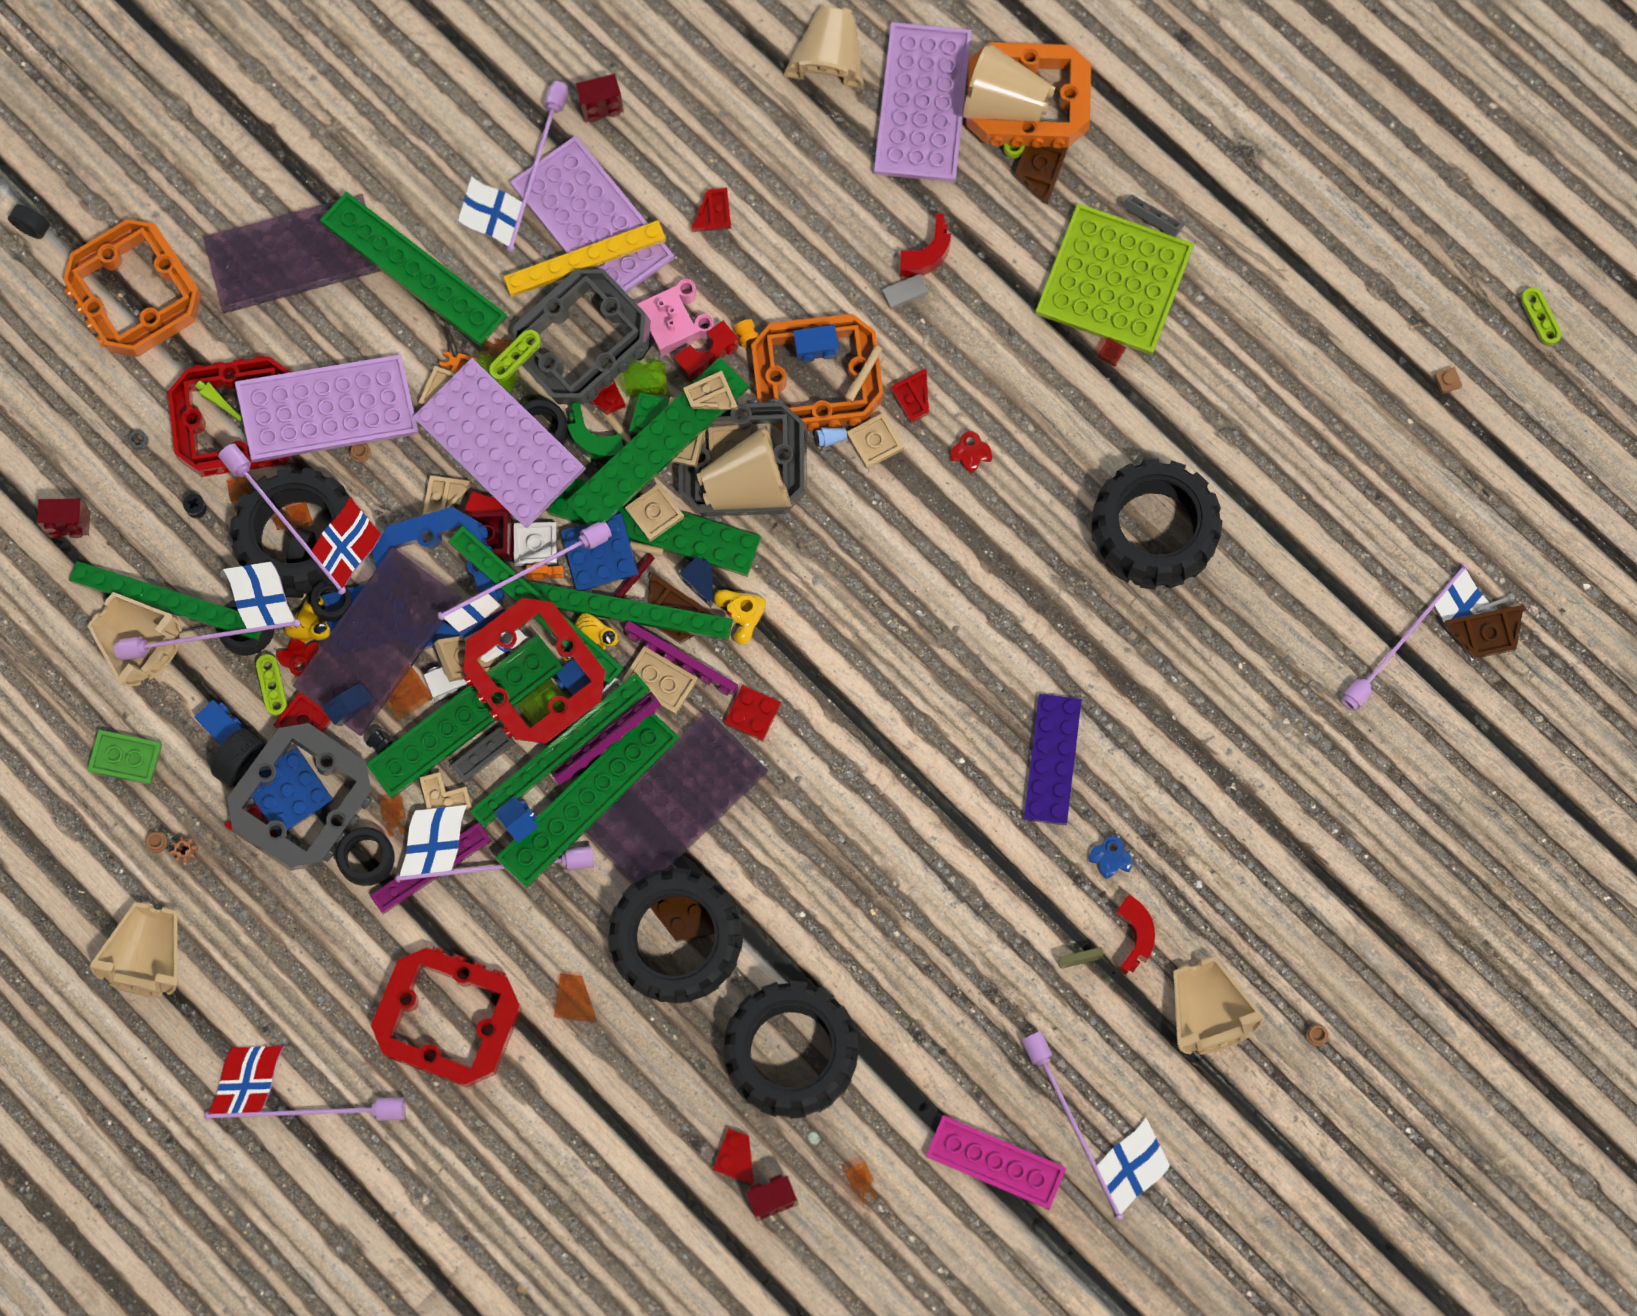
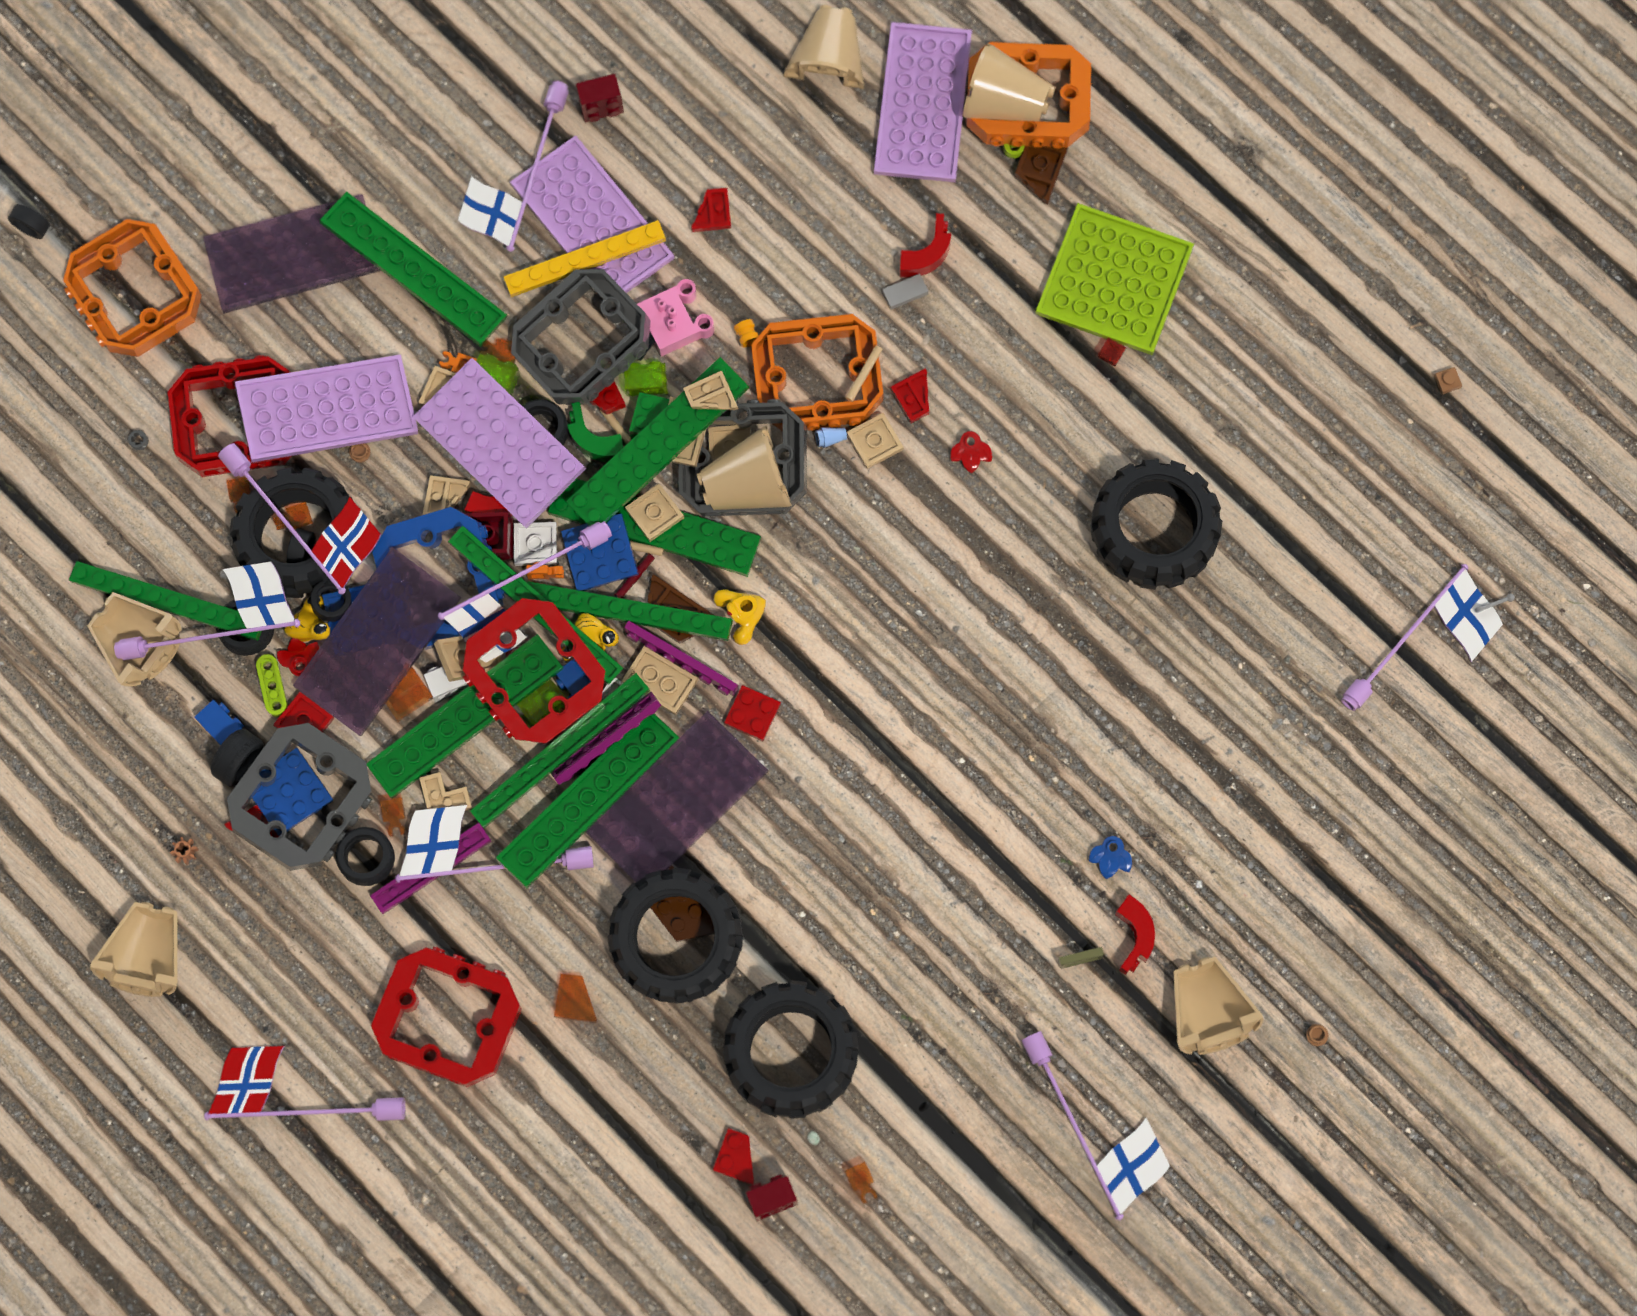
(63, 517): dark red brick -> none
(124, 757): bright green plate -> none
(156, 842): medium nougat plate -> none
(197, 510): black wheel -> none
(209, 393): lime piece -> none
(347, 704): dark blue slope -> none
(379, 741): black wheel -> none
(482, 754): dark grey plate -> none
(517, 818): blue brick -> none
(520, 347): lime plate -> none
(695, 363): red arch -> none
(699, 579): dark blue slope -> none
(816, 343): blue brick -> none
(996, 1162): dark pink plate -> none
(1052, 759): dark purple plate -> none
(1153, 215): dark grey plate -> none
(1488, 632): reddish brown wing -> none
(1541, 308): lime plate -> none

